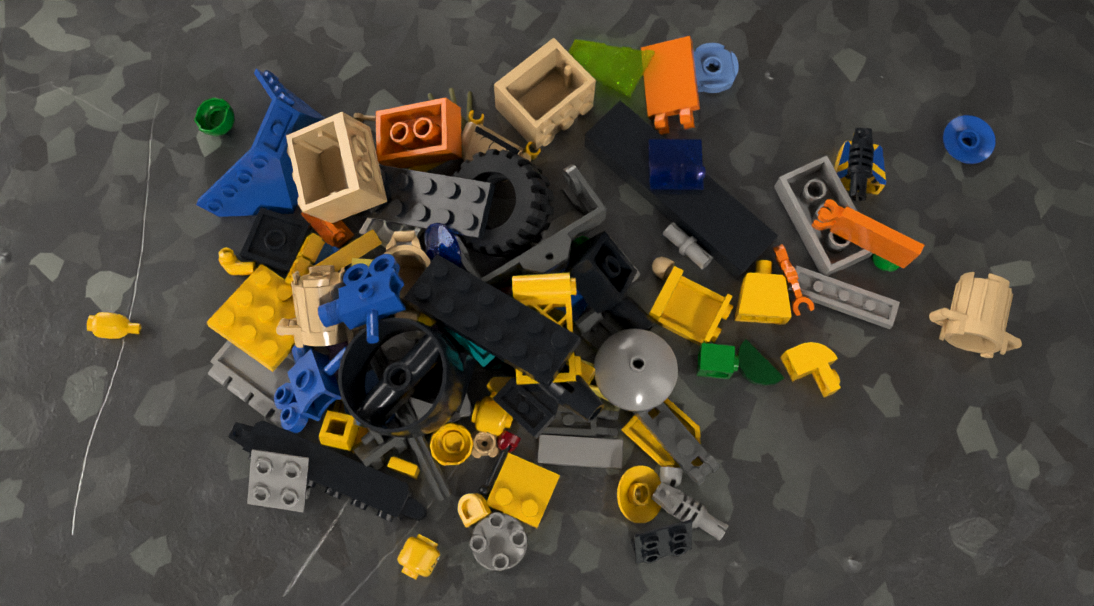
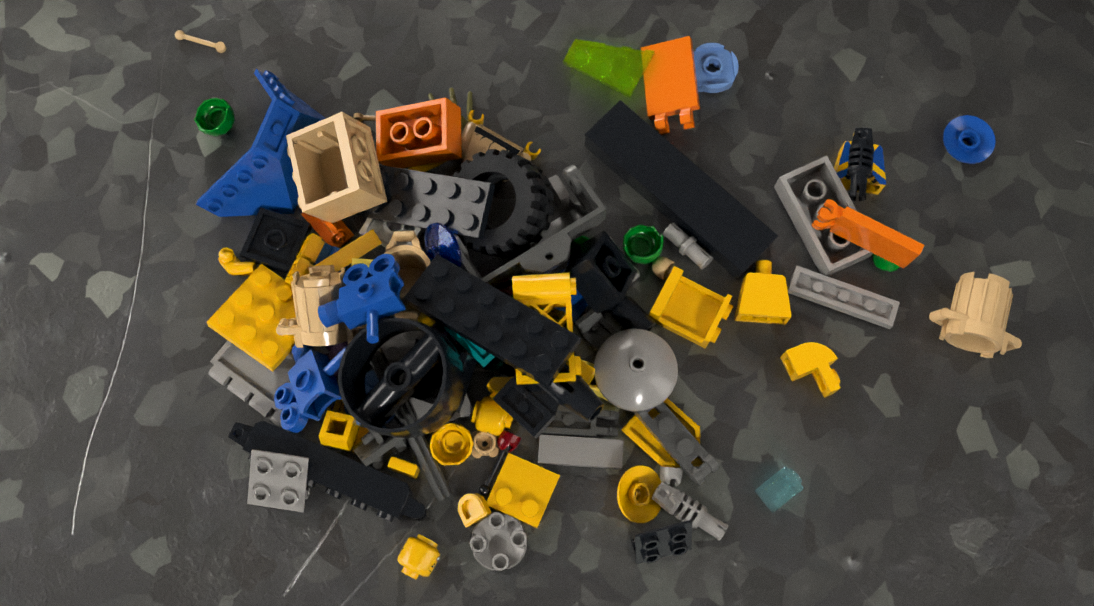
(111, 325): yellow plant -> none
(220, 46): none -> tan hinge
(545, 94): tan container -> none
(560, 193): none -> light grey tile
(643, 244): none -> green hair
(676, 164): clear blue hinge -> none
(717, 361): green brick -> none
(756, 367): dark green tile -> none
(779, 488): none -> clear light blue bracket
(792, 277): orange piece -> none

